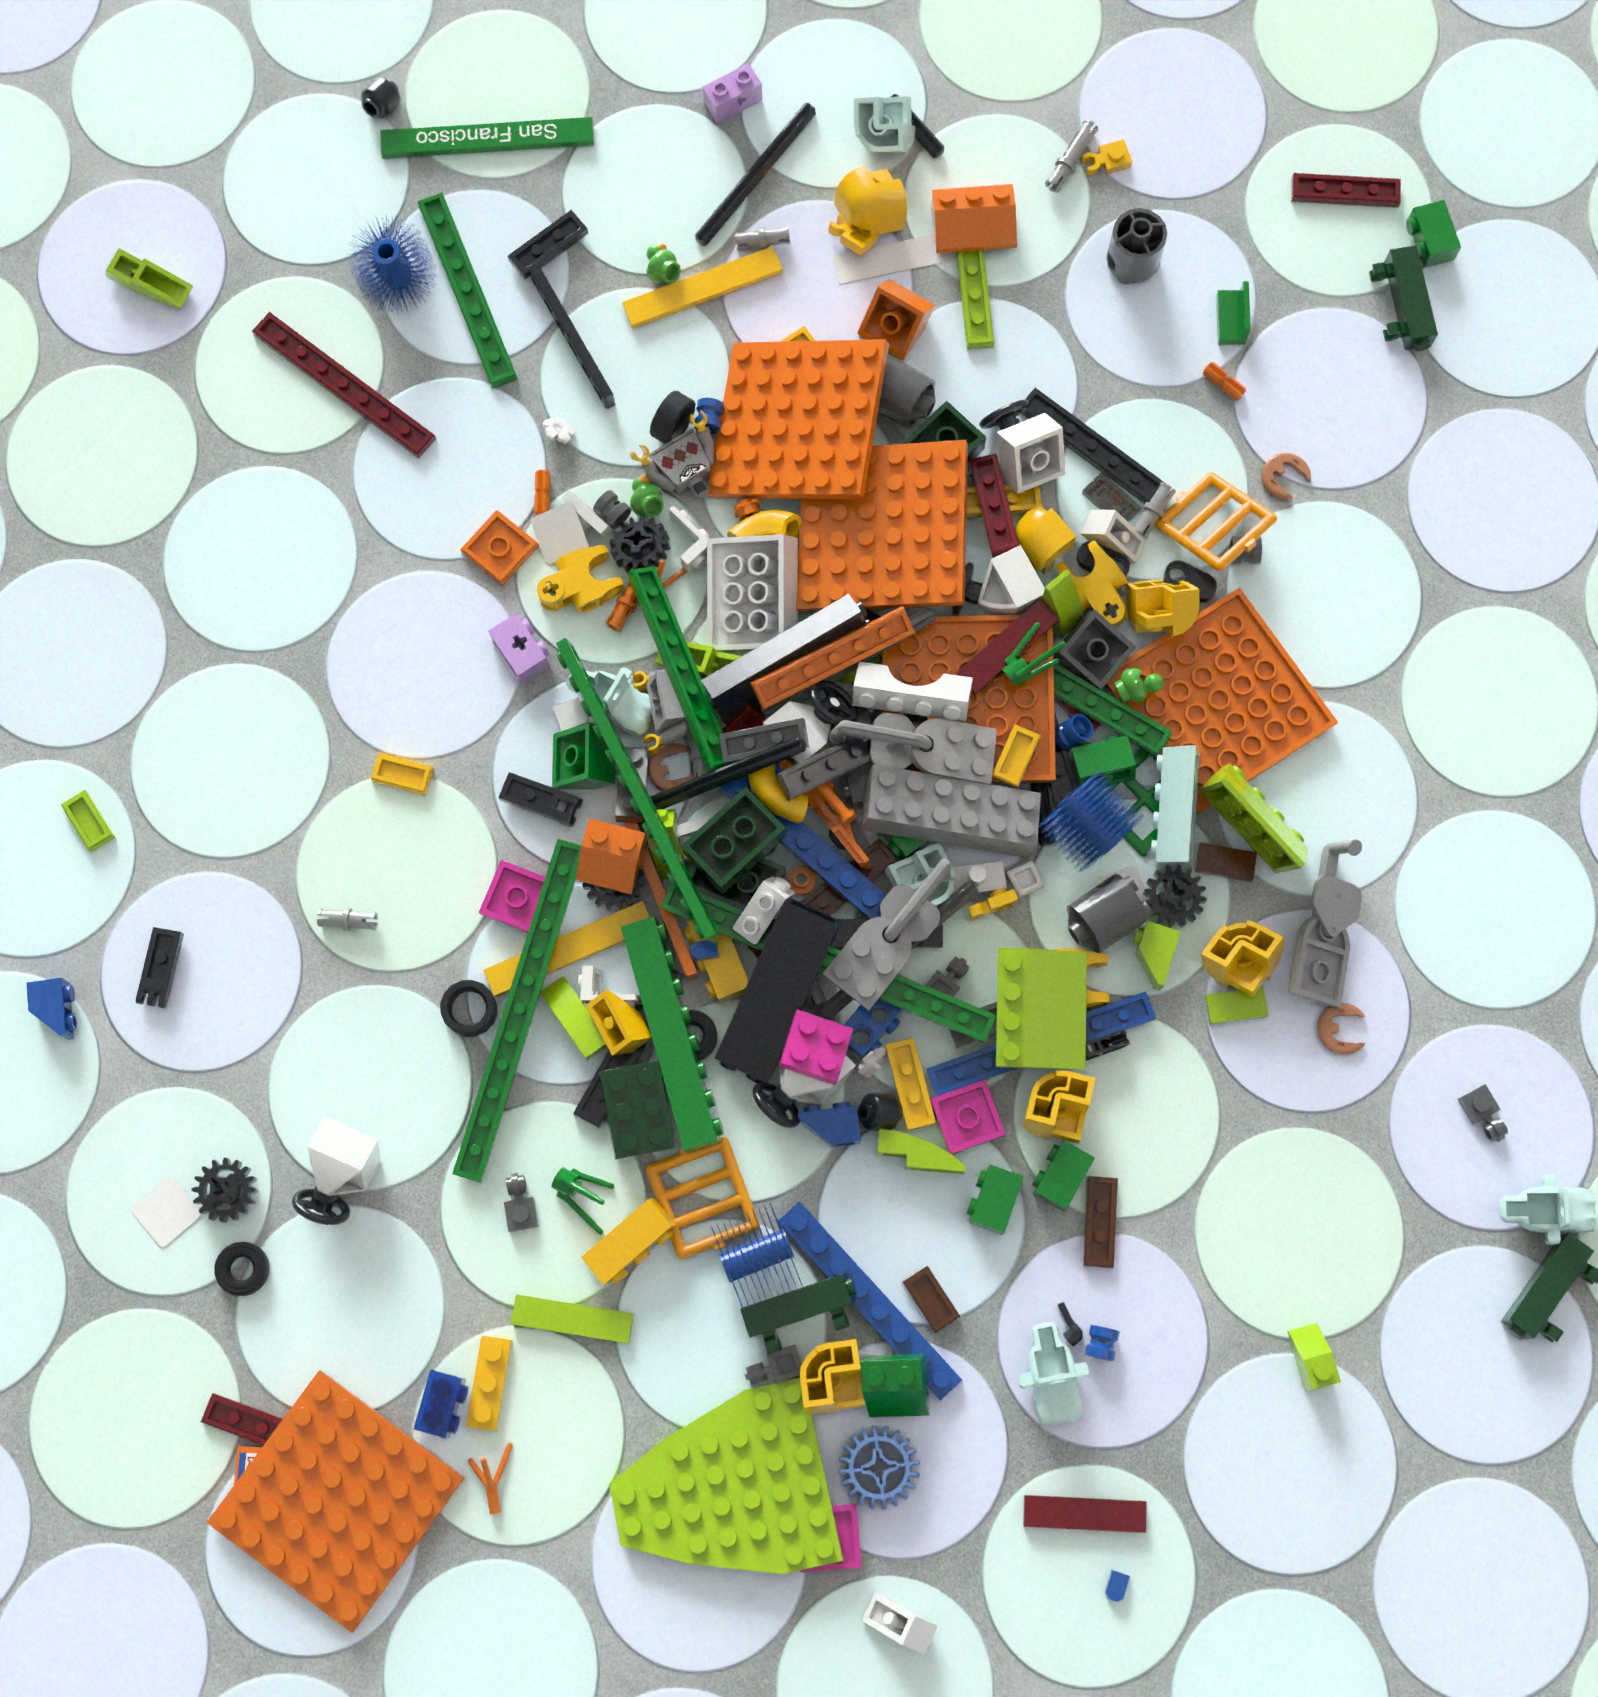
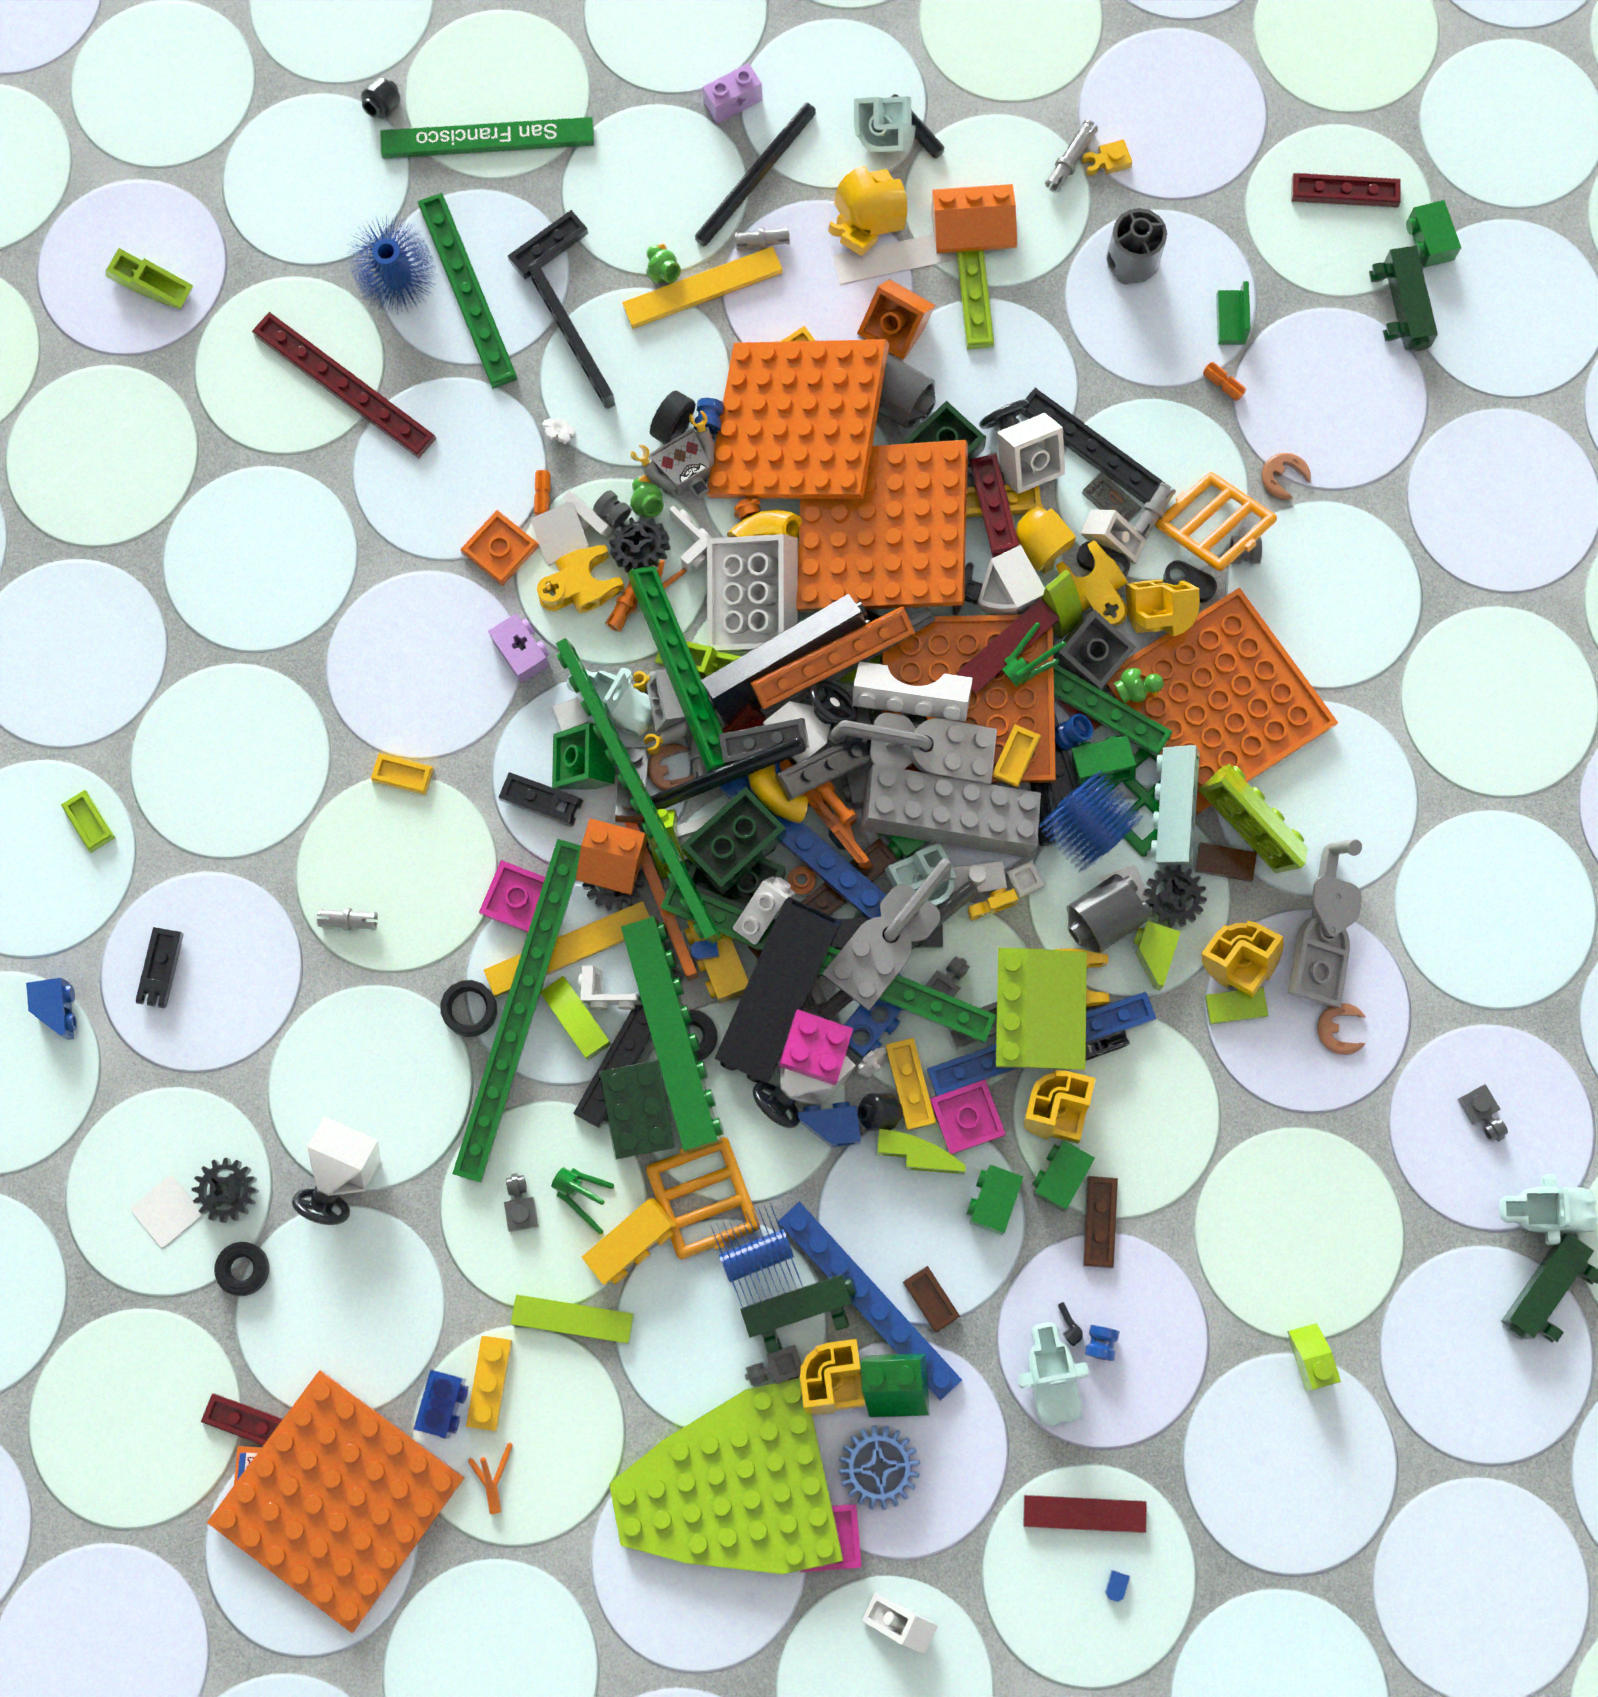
(618, 1023): yellow slope -> none

